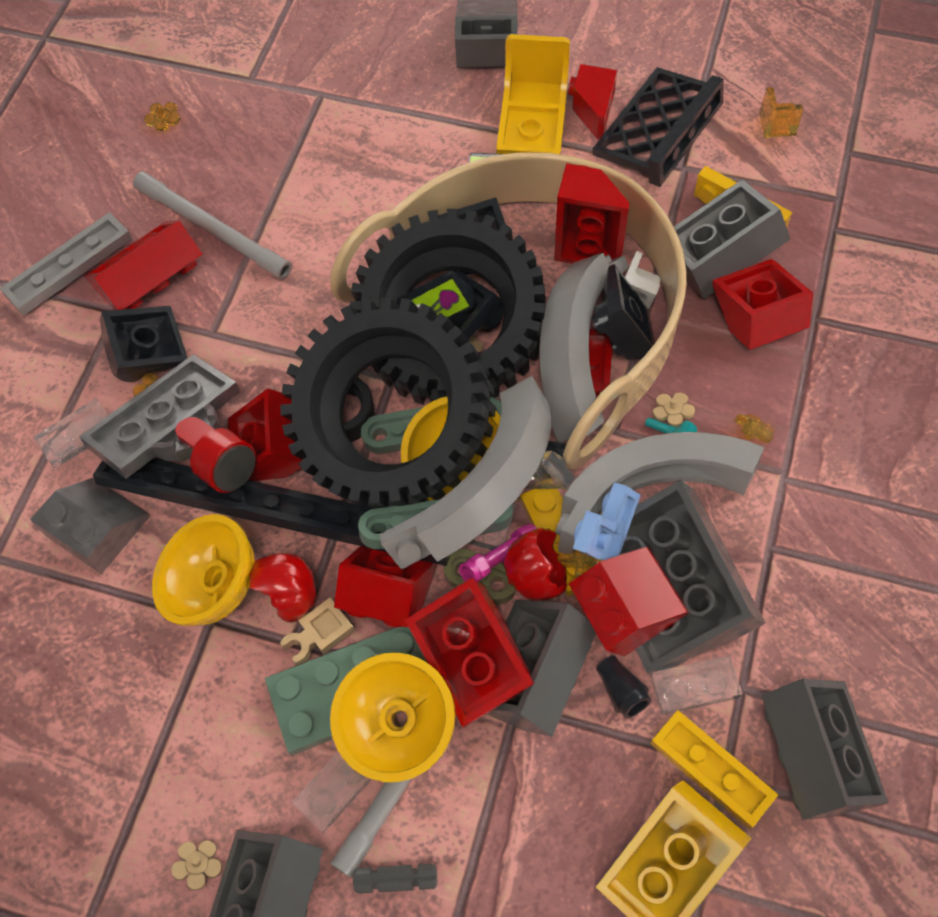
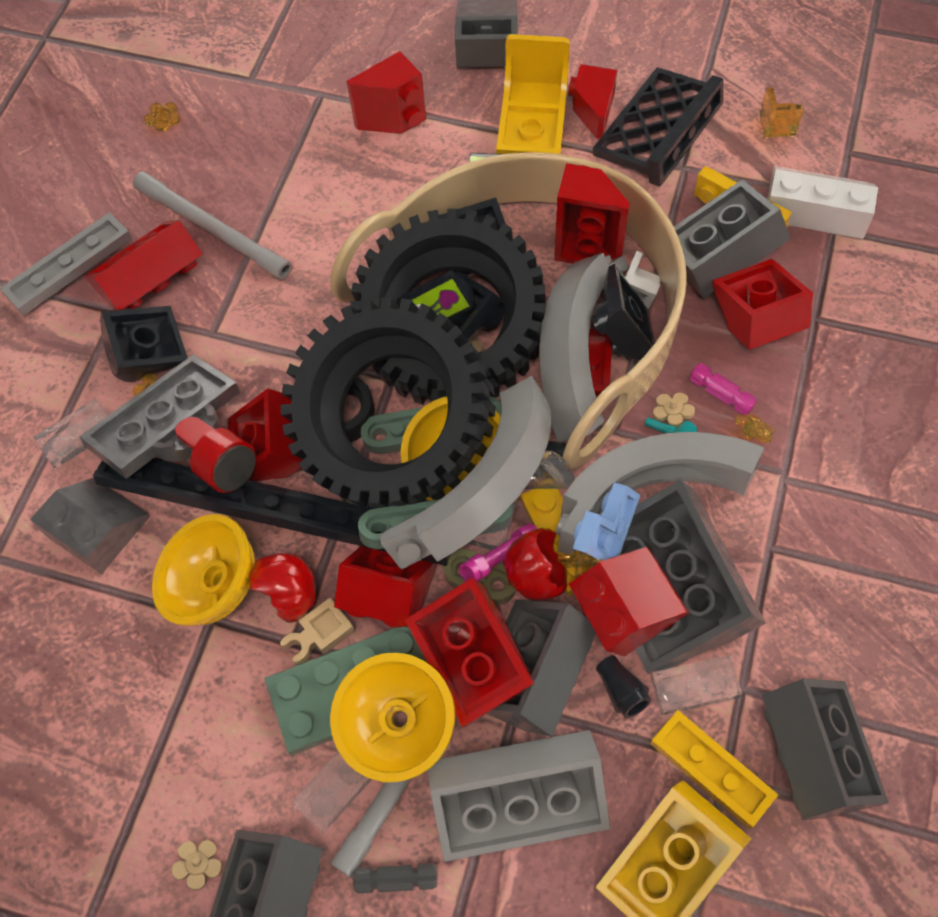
(388, 96): none -> red slope
(518, 795): none -> light grey slope
(723, 389): none -> dark pink axle
(824, 201): none -> white slope

